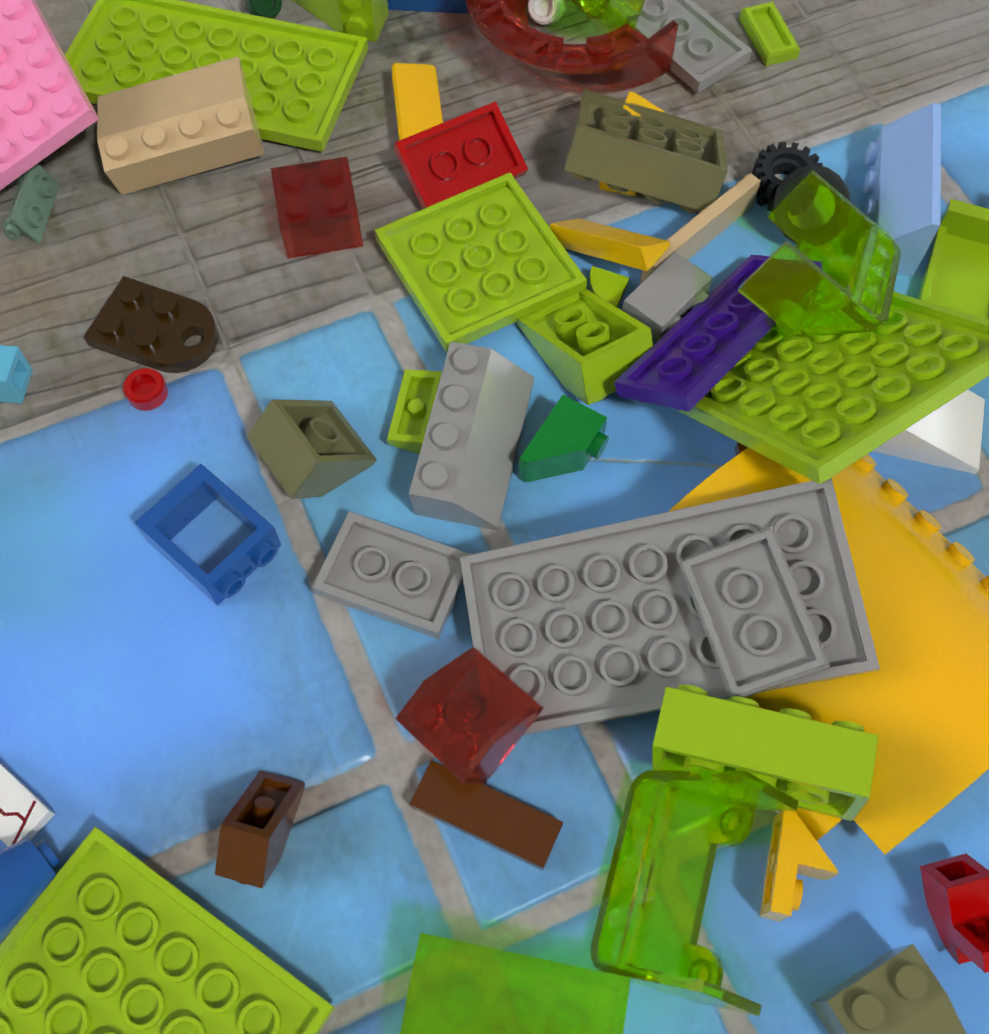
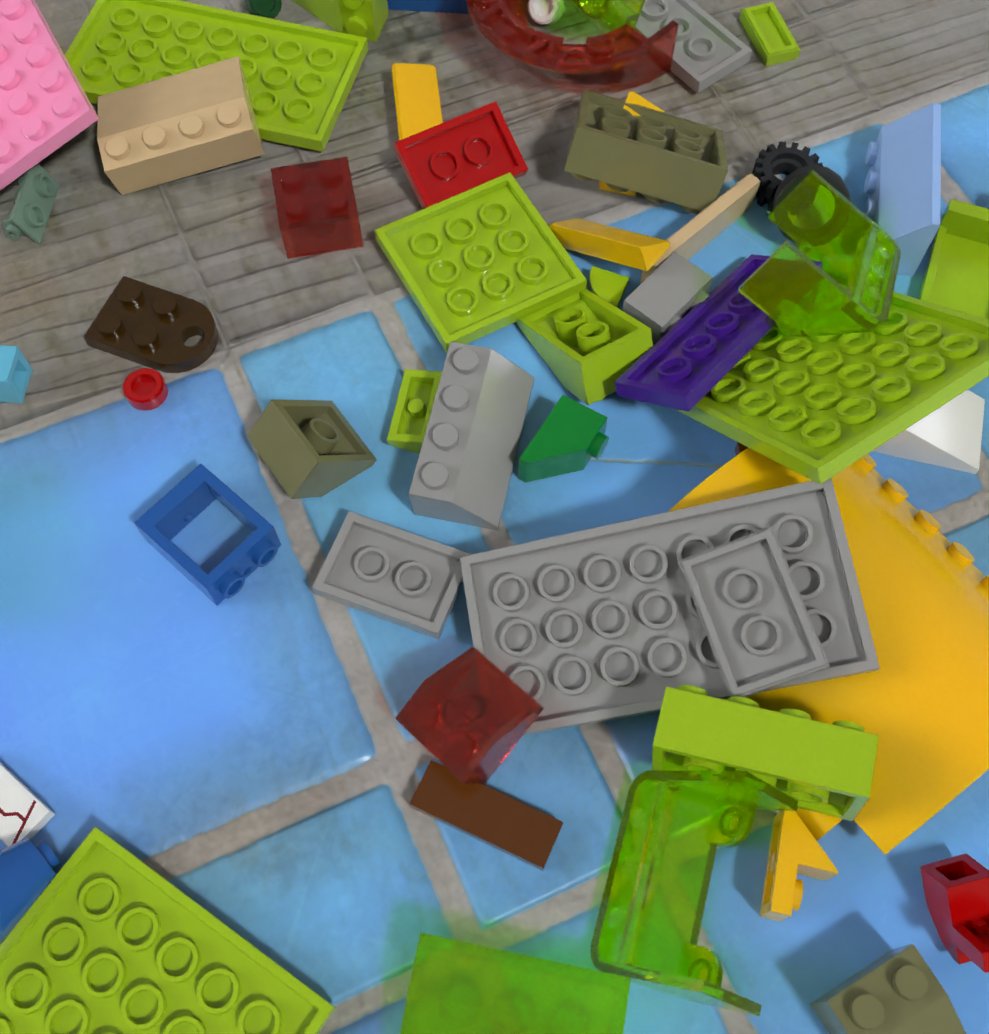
(258, 829): reddish brown slope -> none

